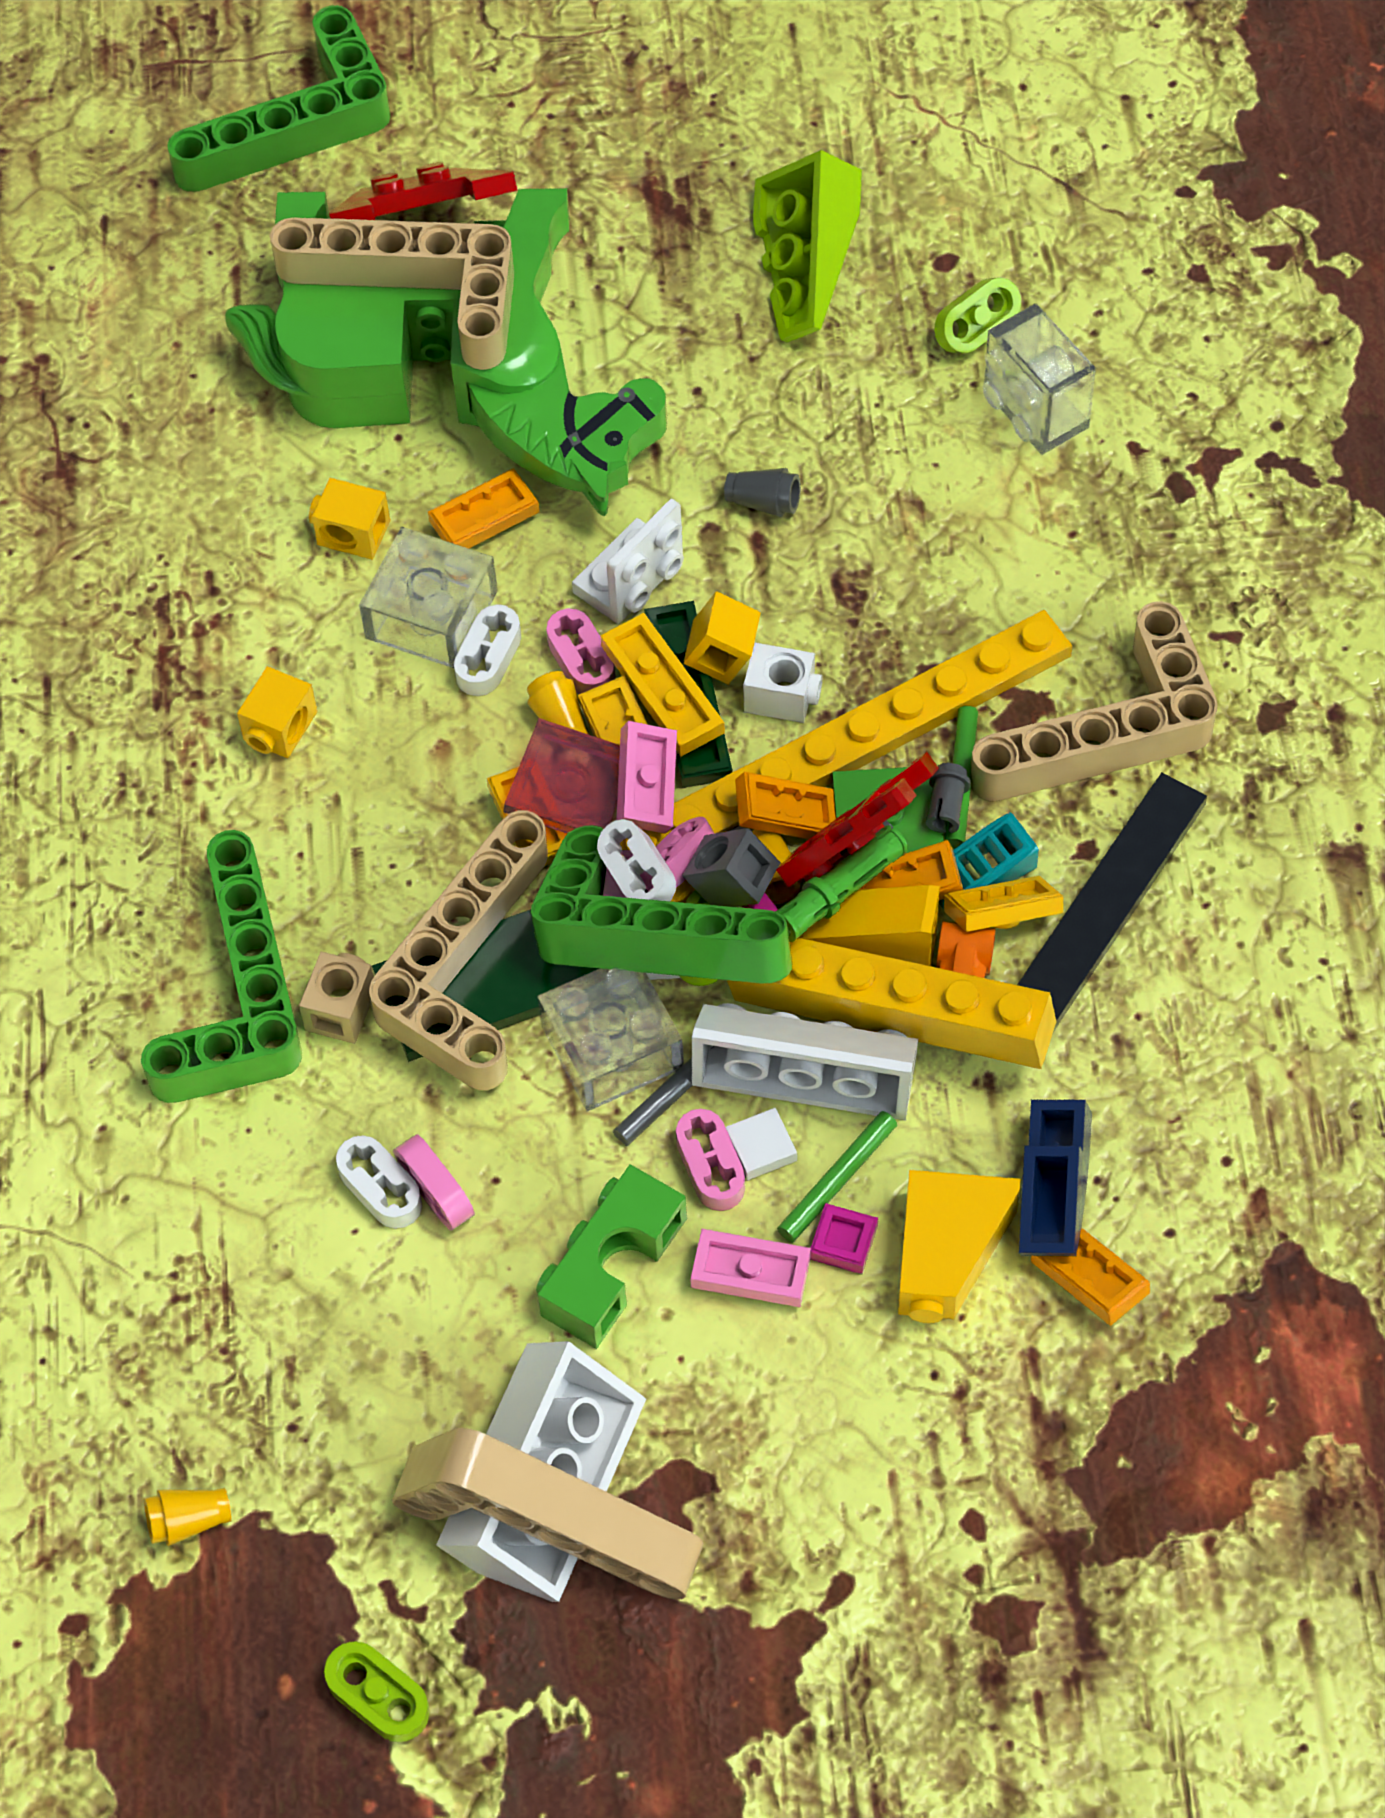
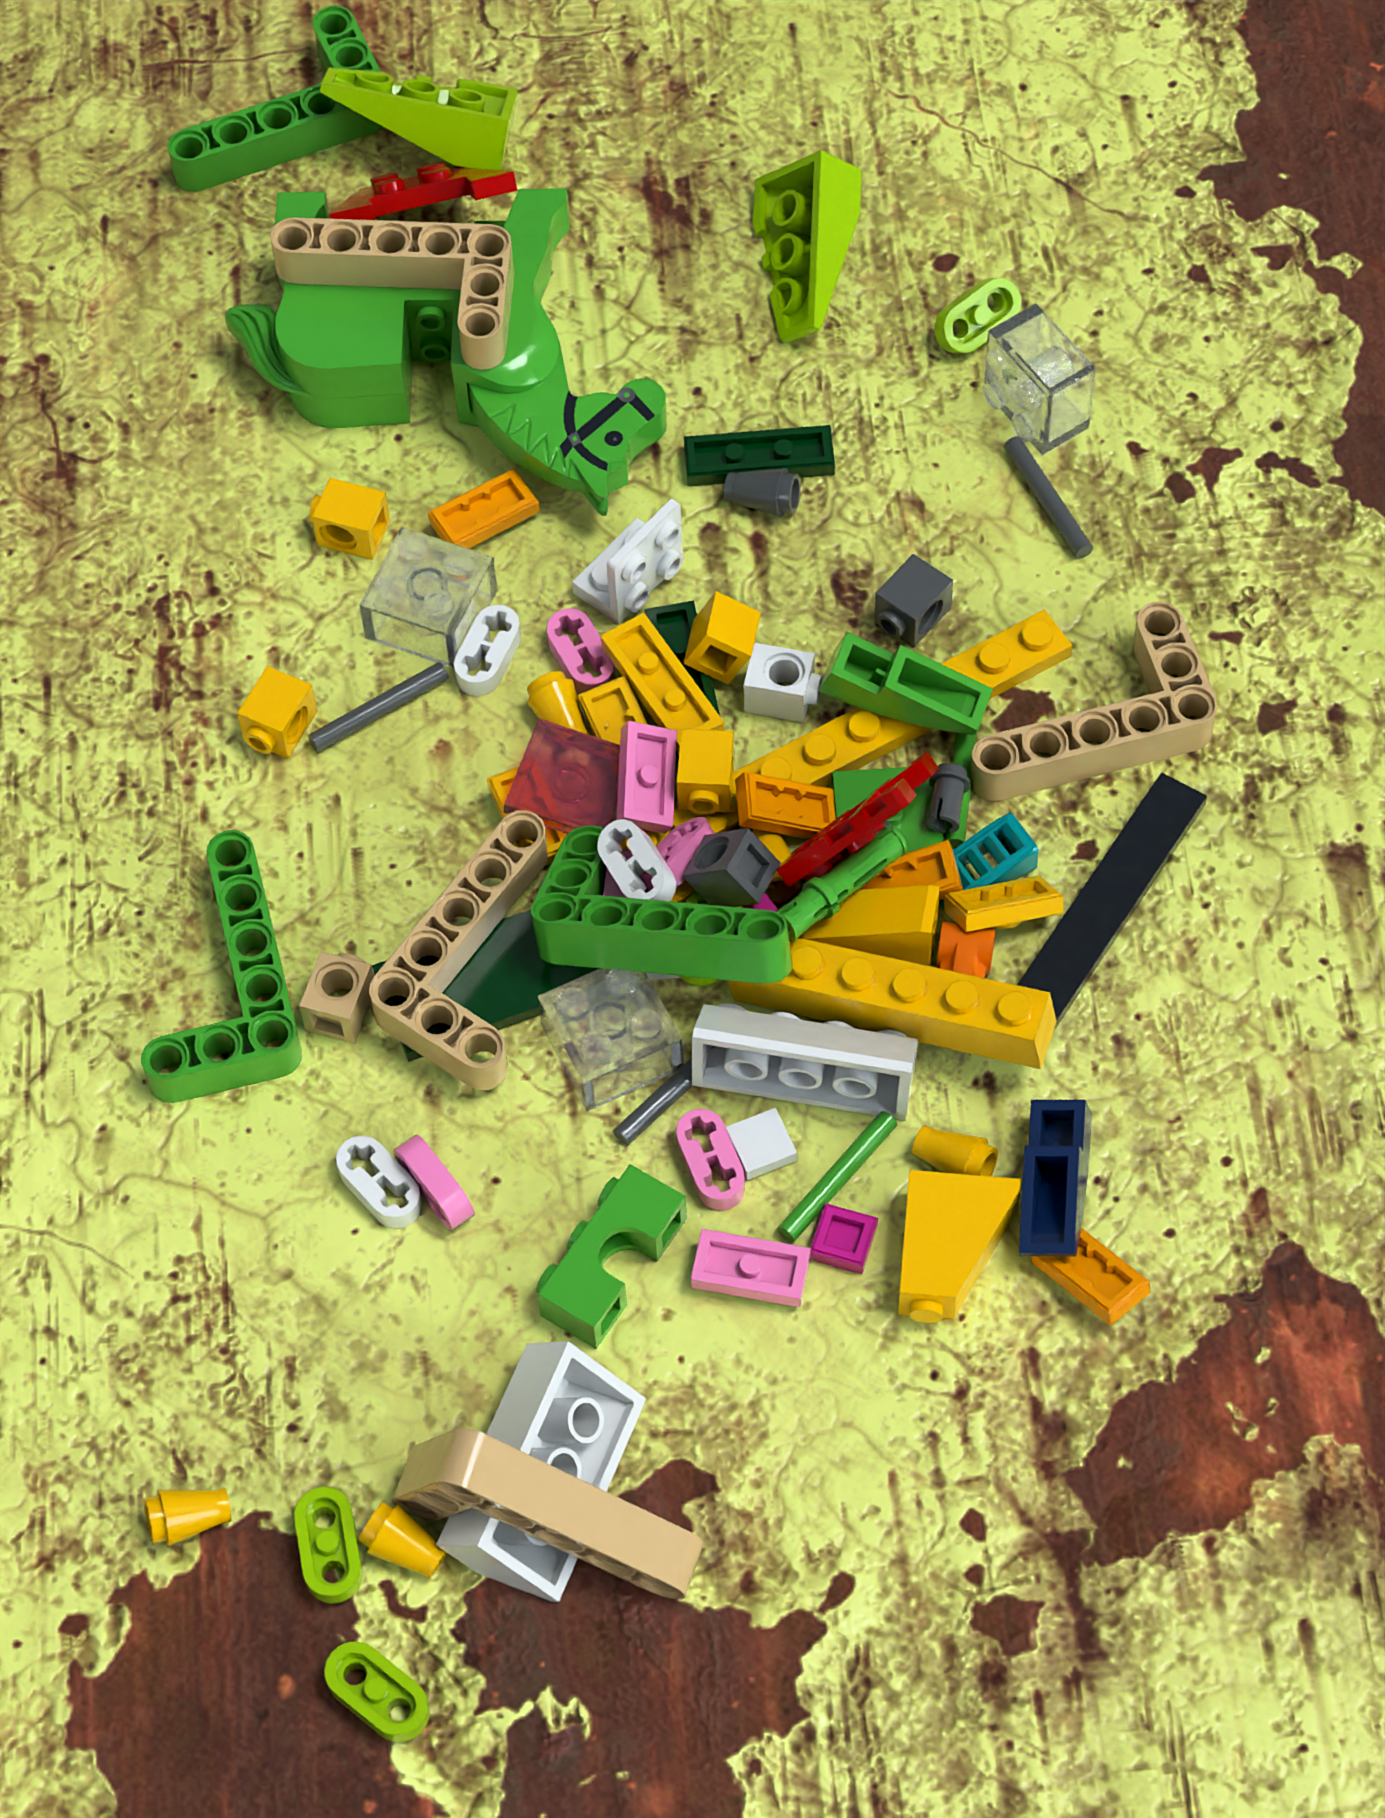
(328, 1547): none -> lime plate
(378, 707): none -> dark grey bar
(401, 1540): none -> yellow cone
(458, 123): none -> lime wedge
(705, 771): none -> yellow brick
(800, 450): none -> dark green tile
(904, 686): none -> bright green slope
(913, 600): none -> dark grey brick
(955, 1152): none -> yellow cone
(1048, 497): none -> dark grey bar

